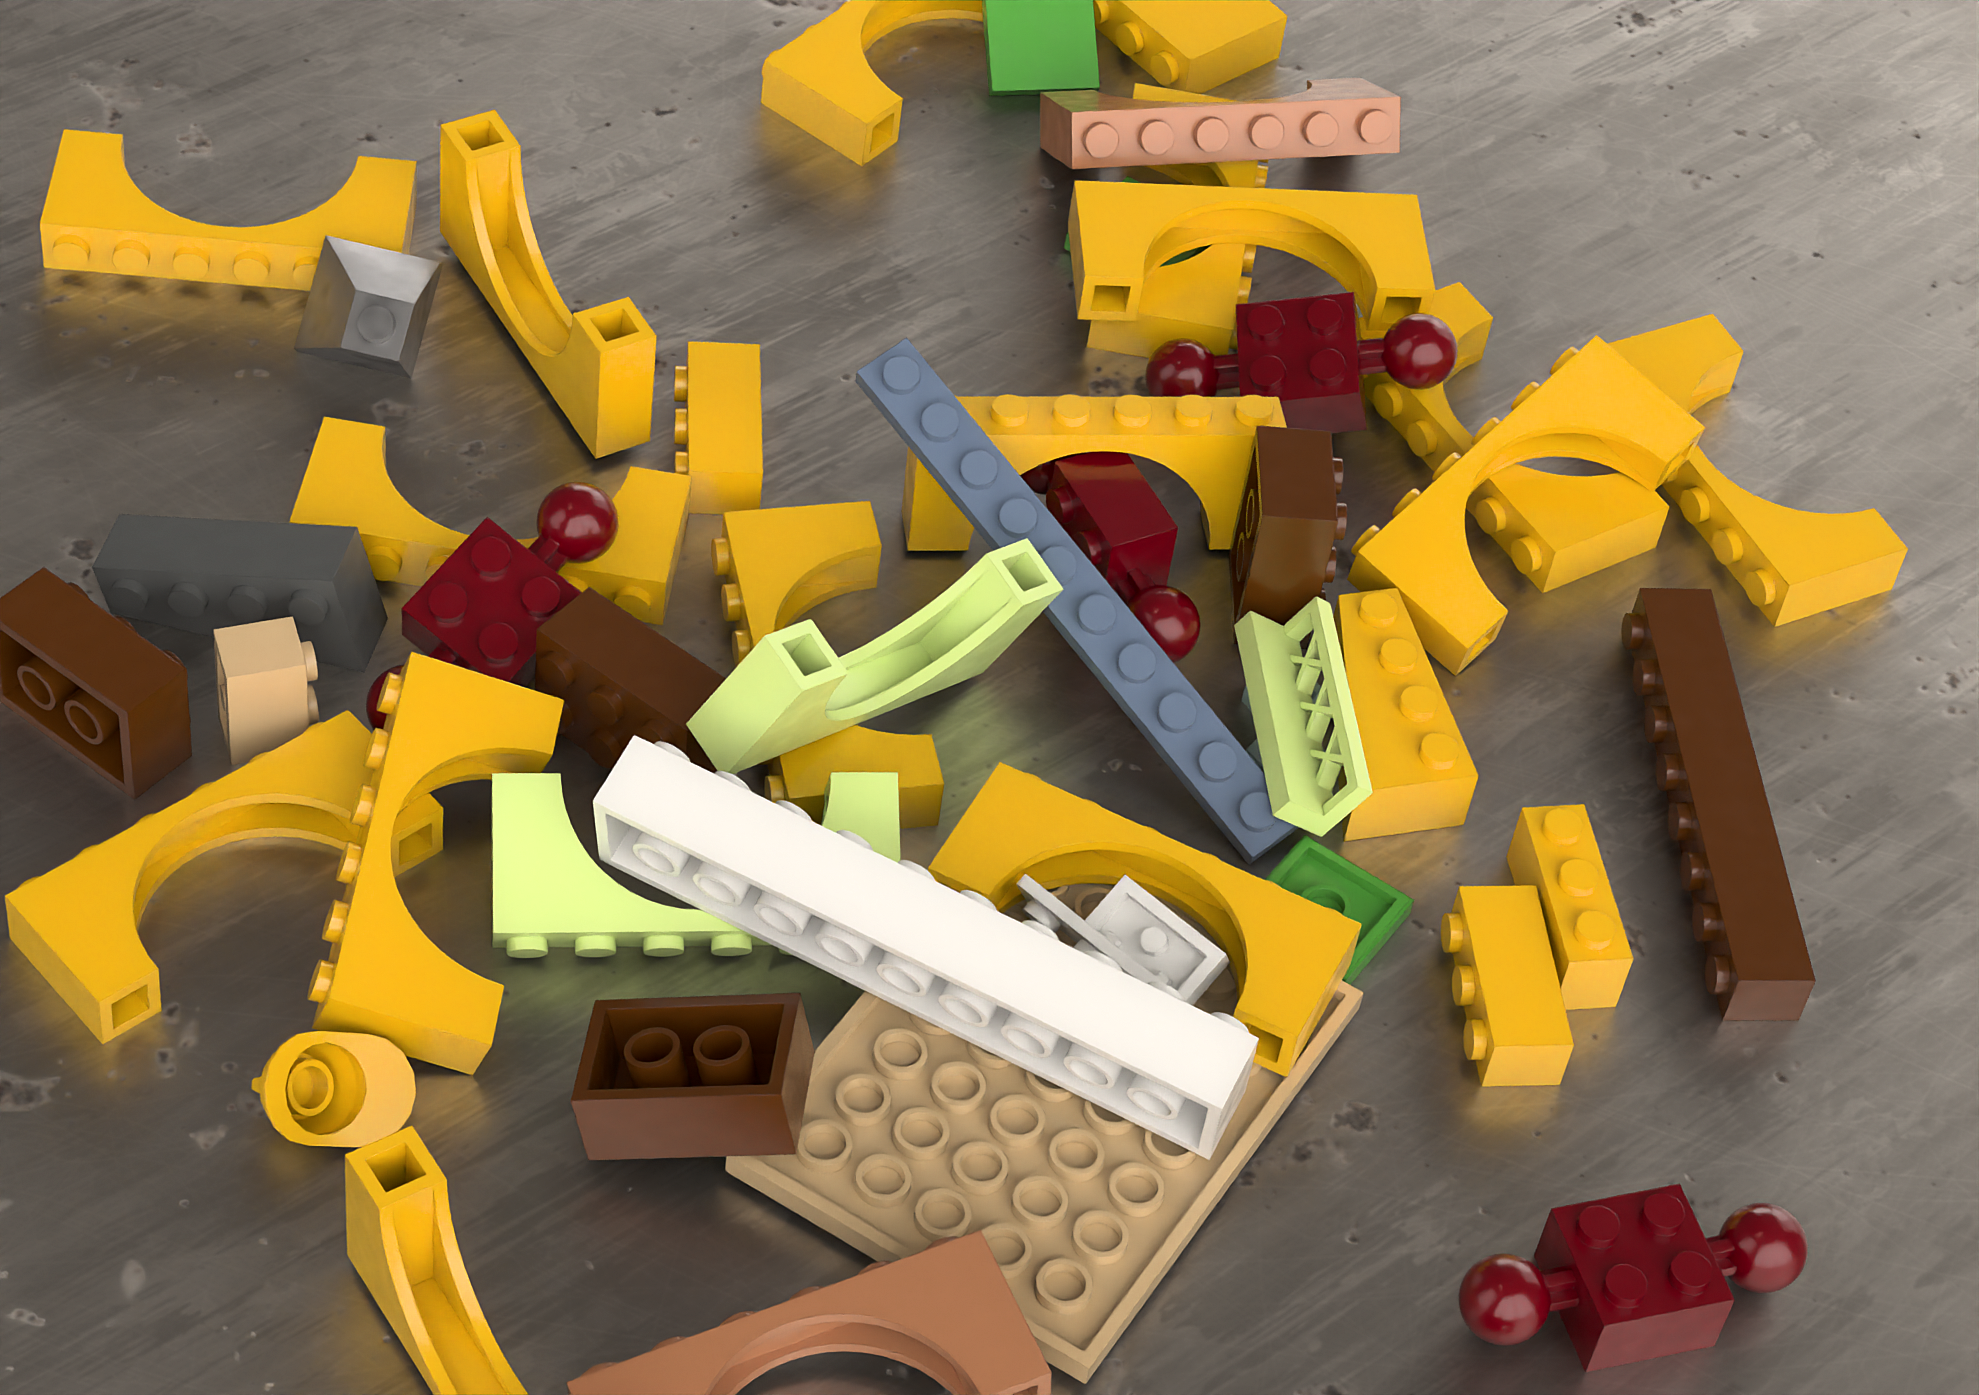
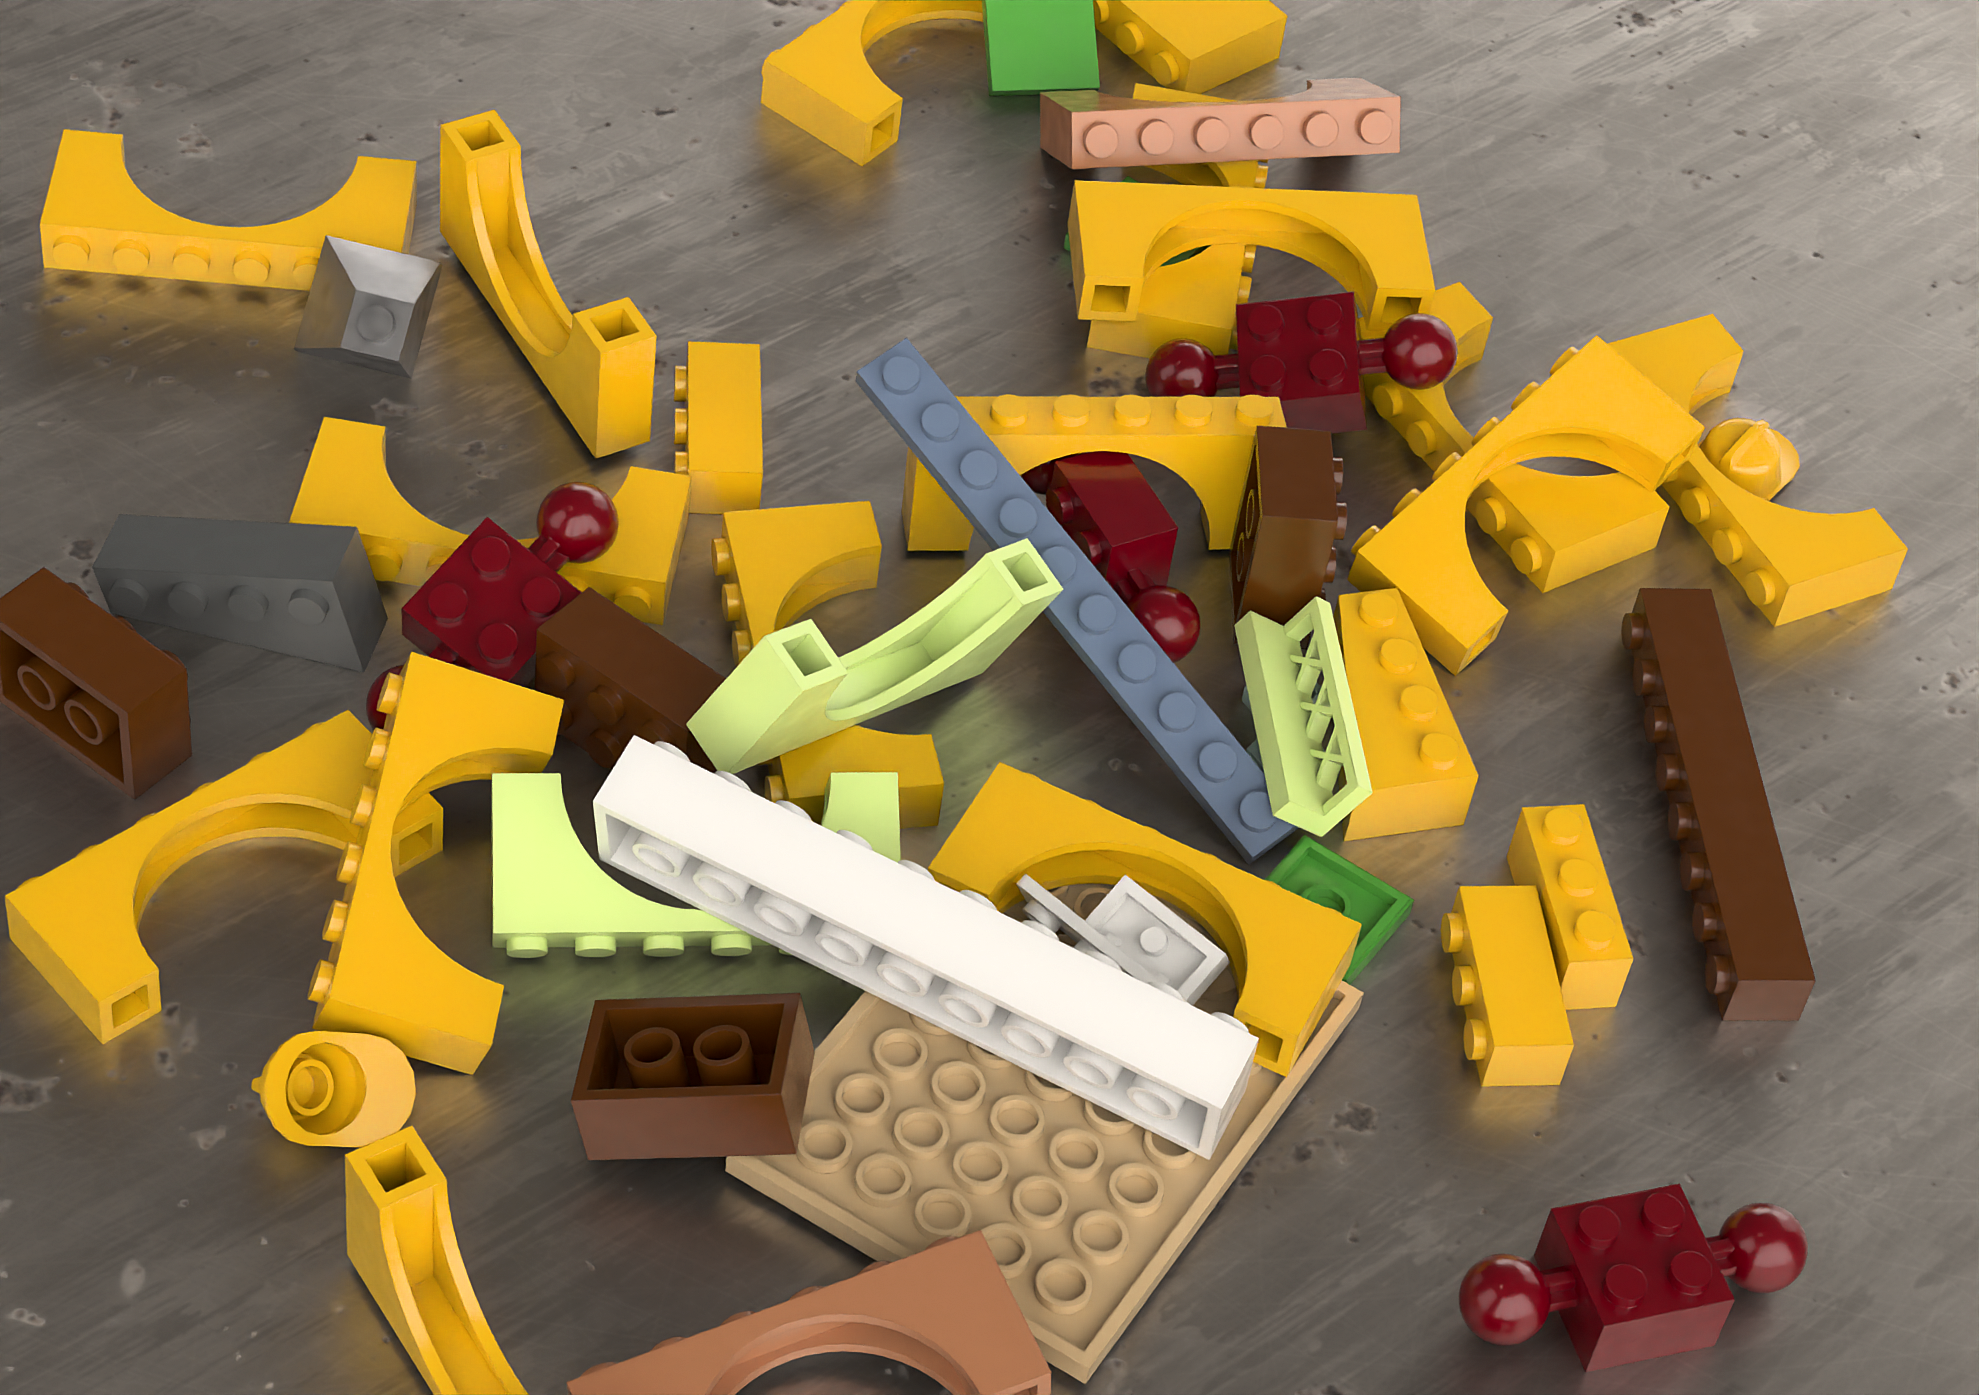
(263, 686): tan brick -> none
(1751, 455): none -> yellow piece

